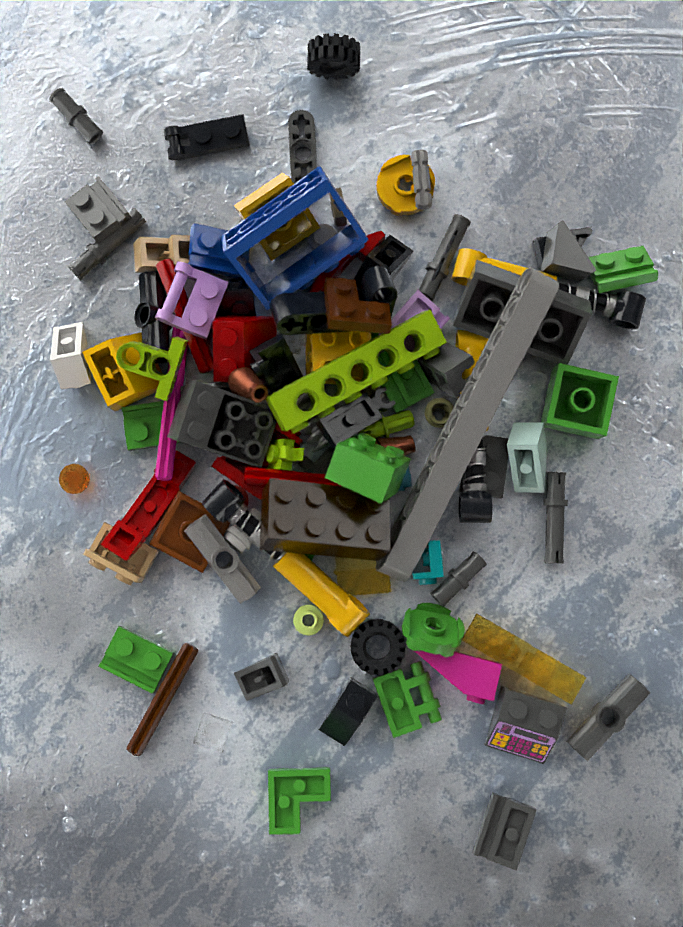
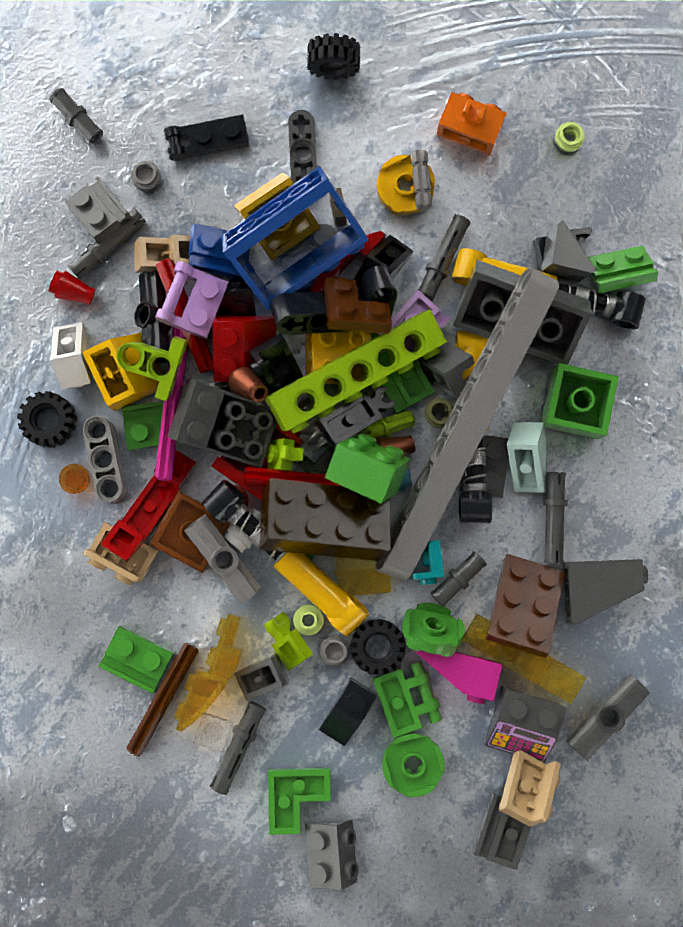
(29, 419): none -> black tyre
(70, 288): none -> red cone
(95, 449): none -> light grey beam
(146, 175): none -> light grey plate
(205, 684): none -> clear yellow slope
(243, 735): none -> dark grey pin
(289, 645): none -> lime plate
(331, 854): none -> dark grey bracket
(334, 651): none -> light grey plate
(428, 773): none -> bright green plate
(471, 122): none -> orange brick
(525, 606): none -> reddish brown plate
(530, 789): none -> tan bracket
(575, 131): none -> yellowish green plate
(598, 585): none -> dark grey slope

